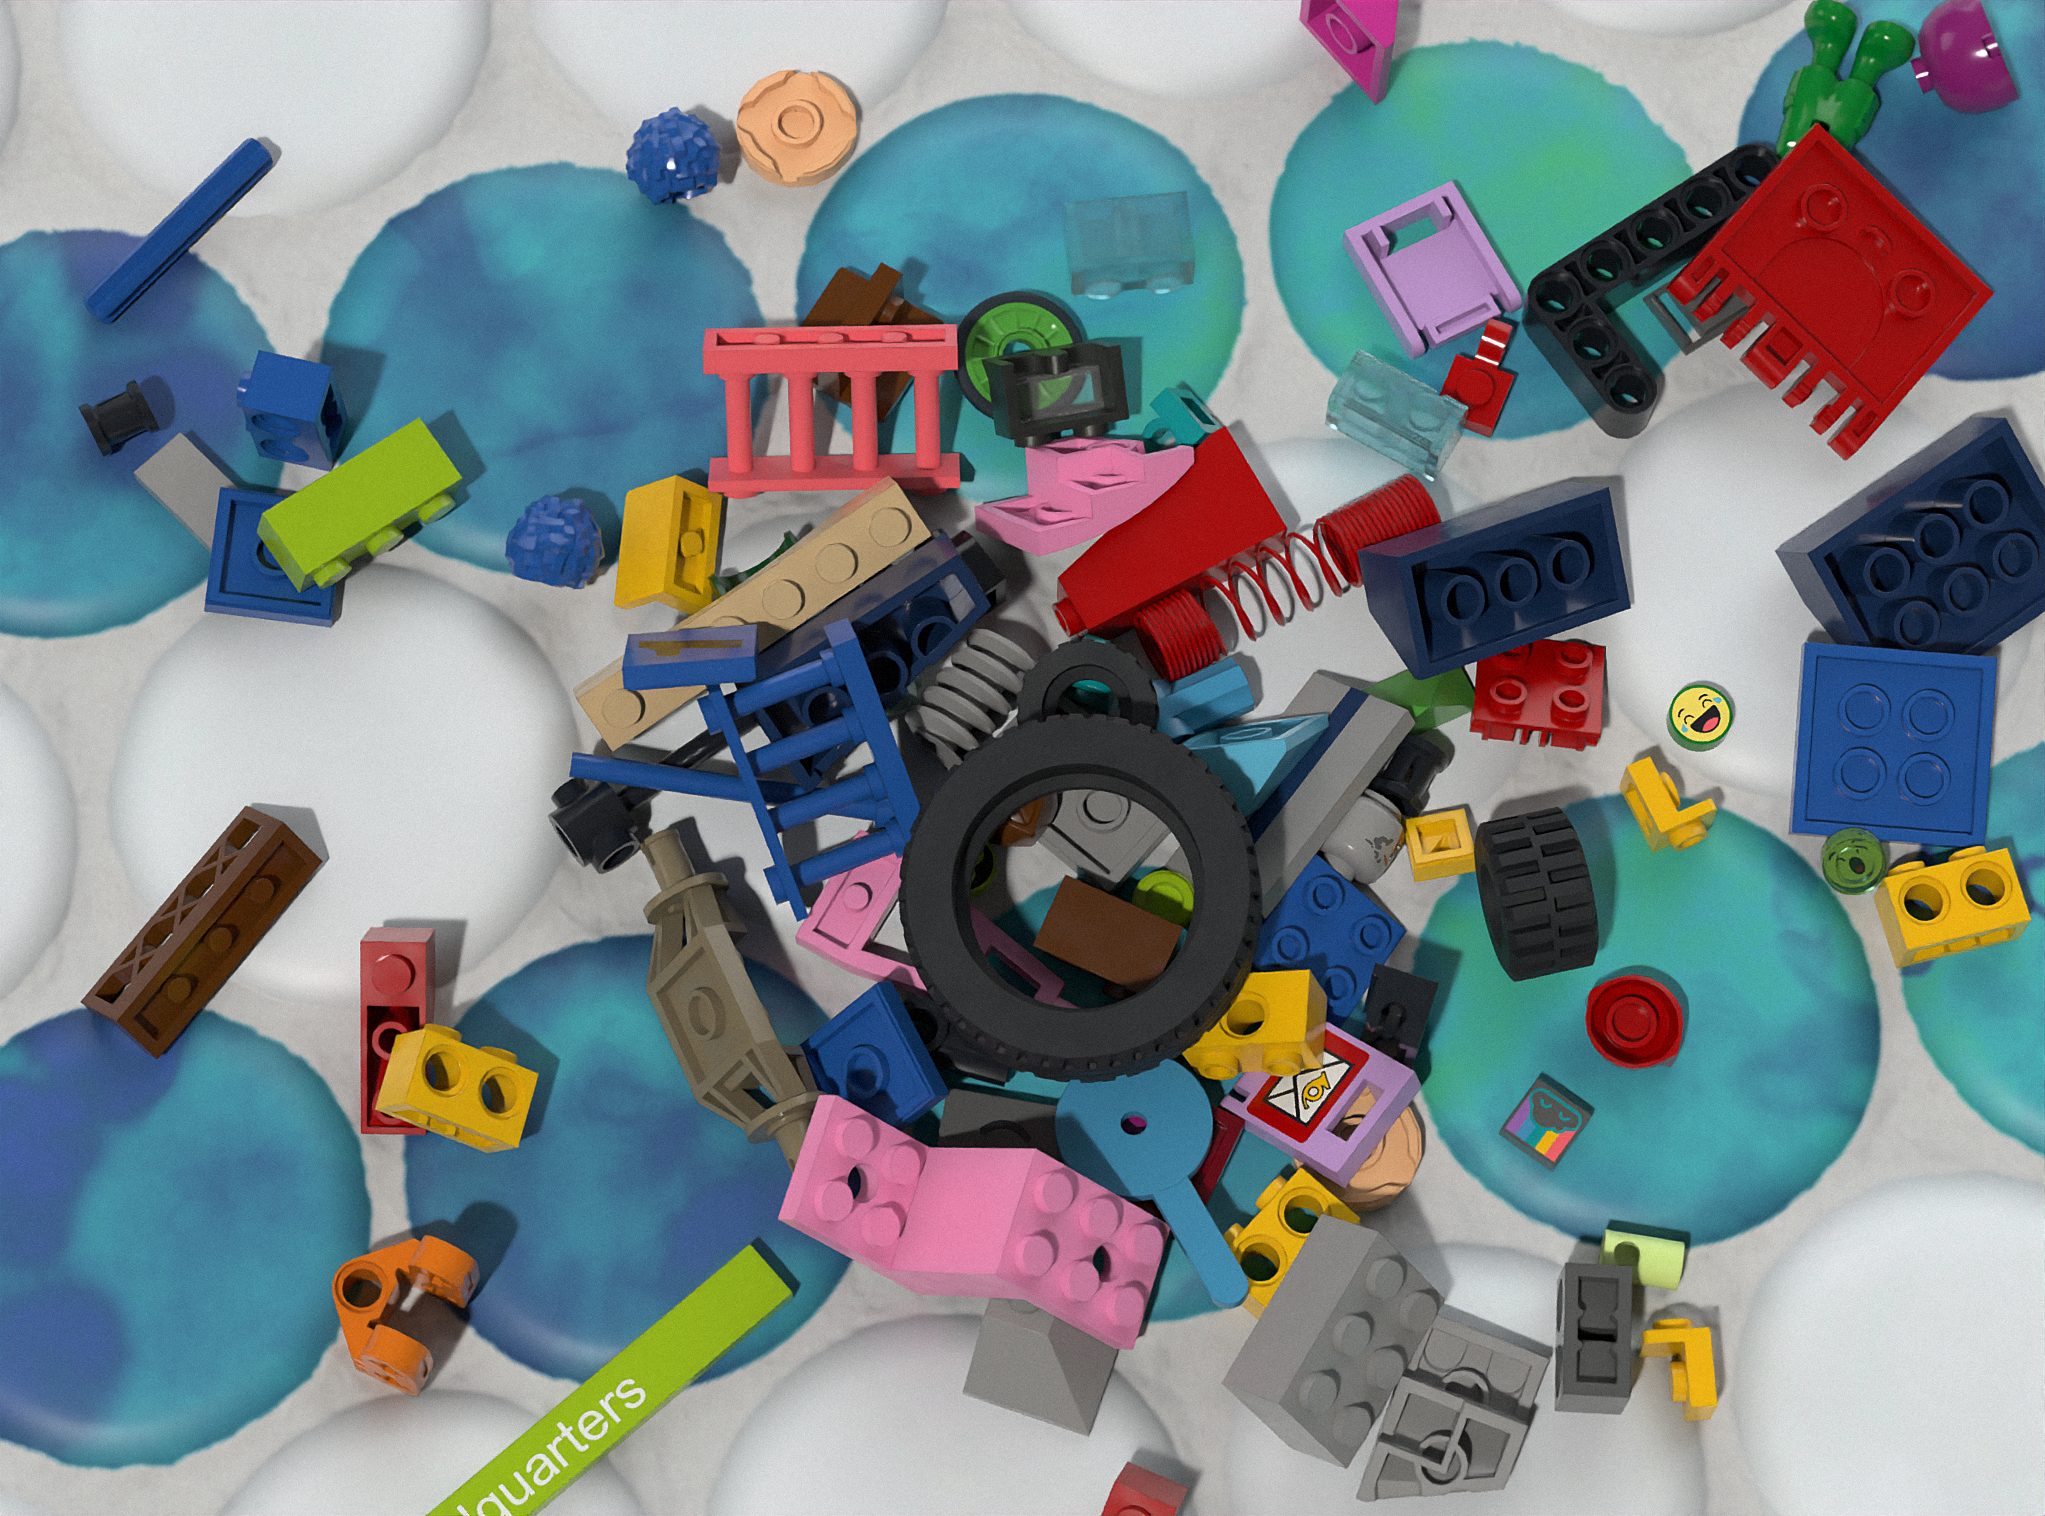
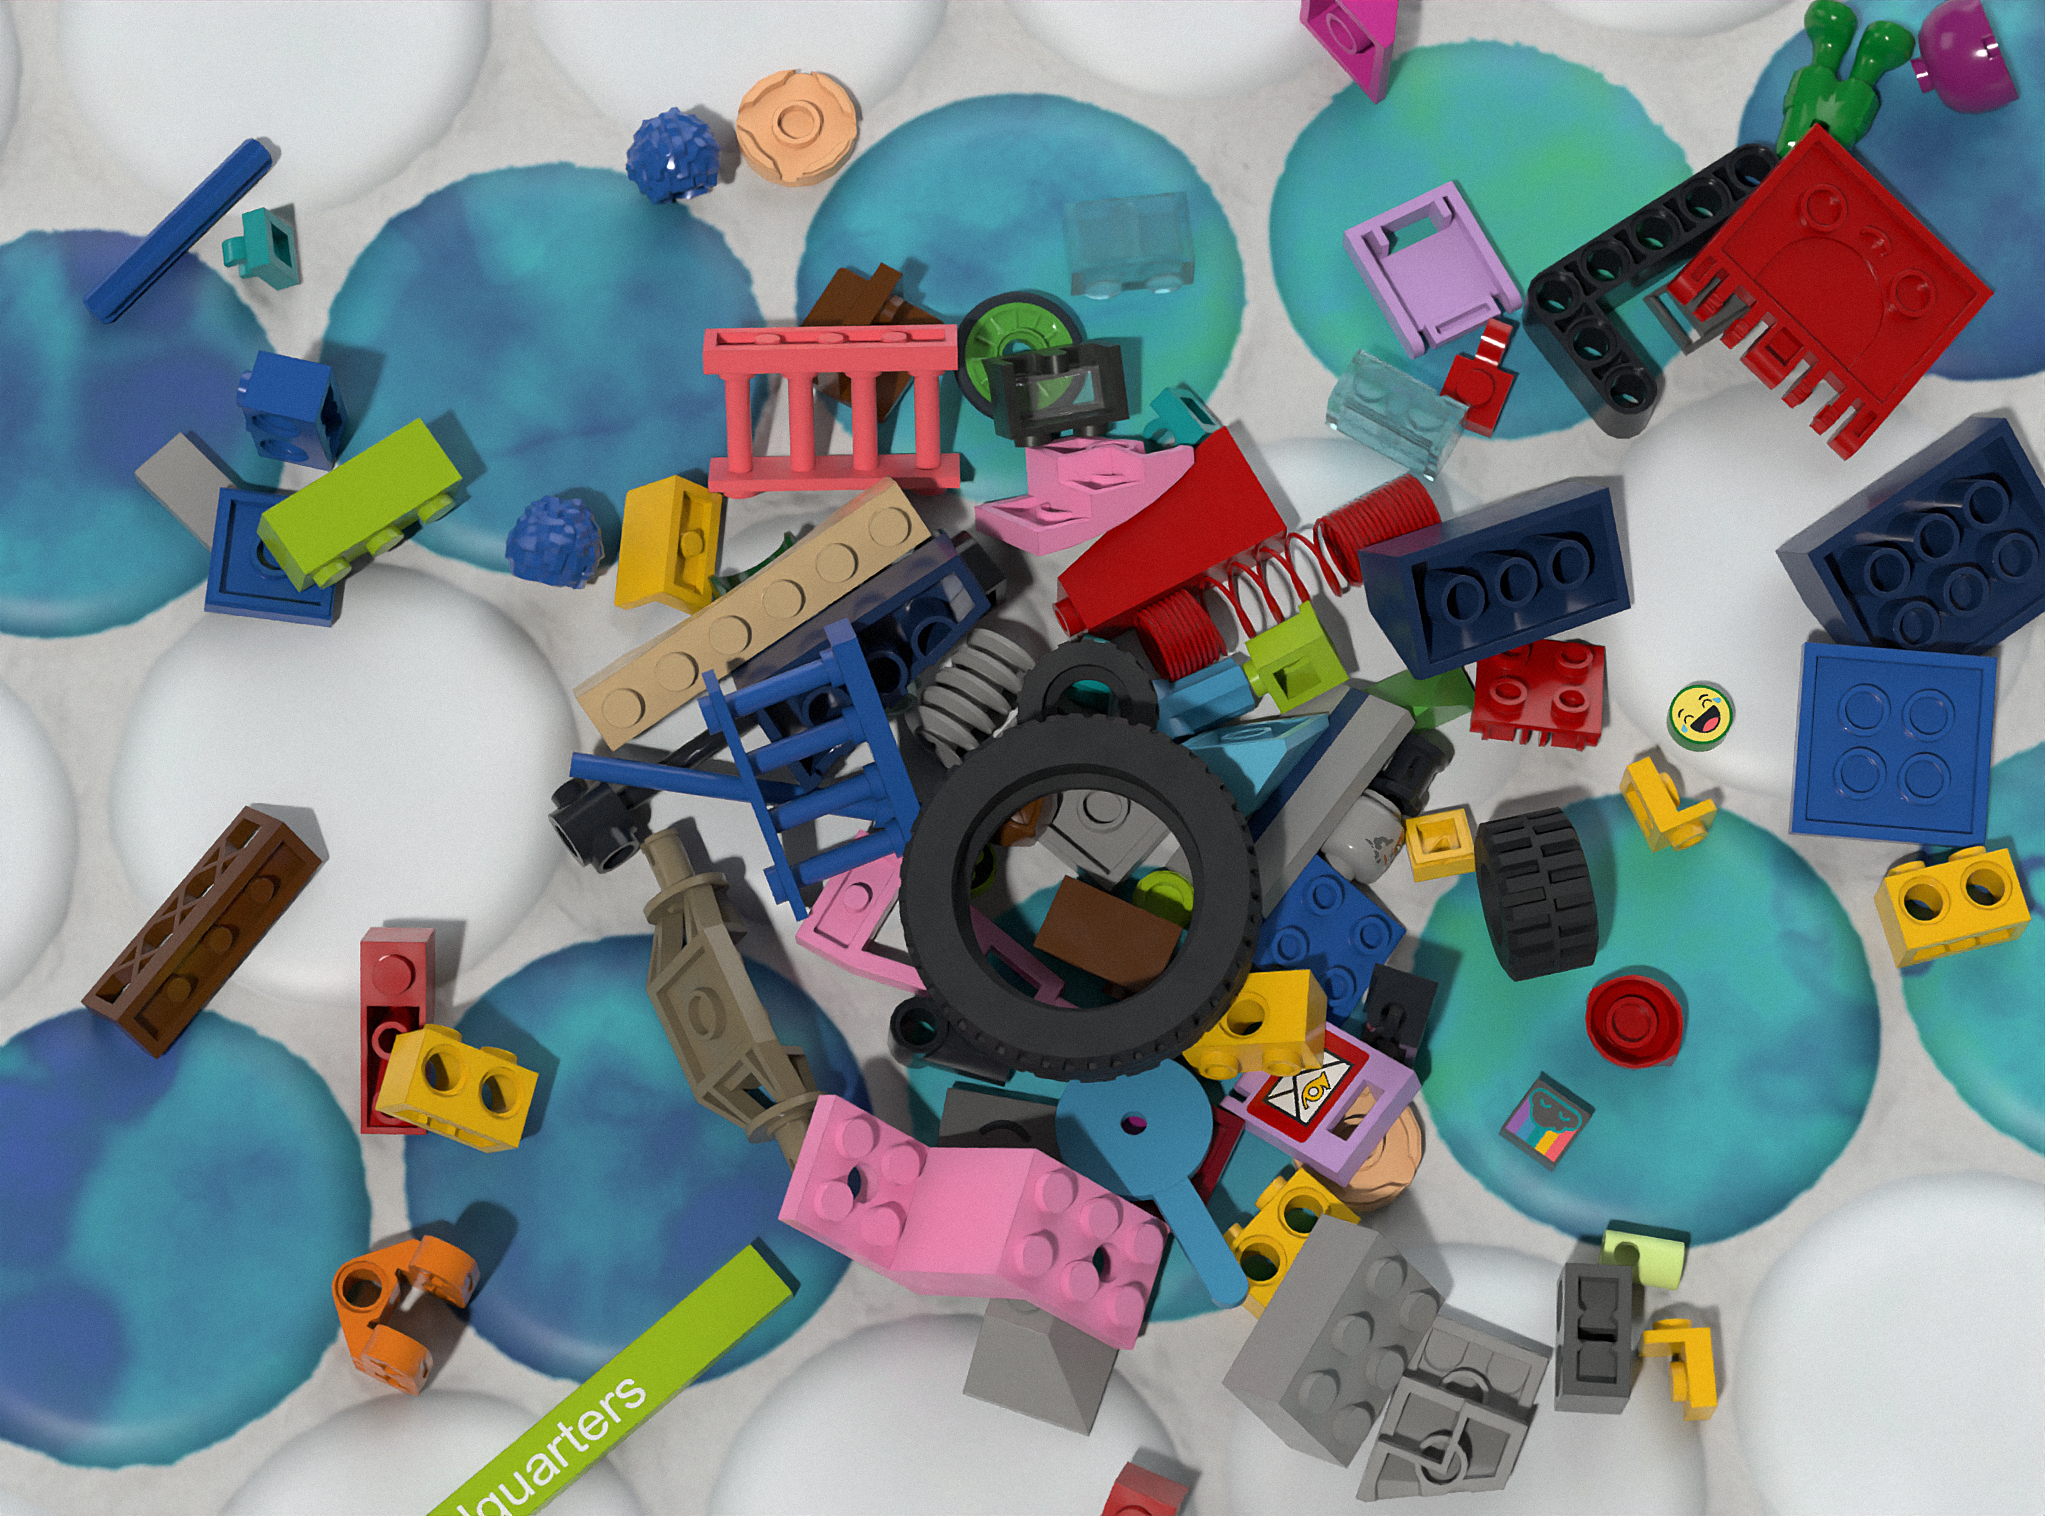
(119, 418): black bush -> none
(264, 250): none -> teal tile
(690, 657): blue tile -> none
(876, 1059): blue tile -> none
(1294, 661): none -> lime brick
(1853, 861): clear green tile -> none

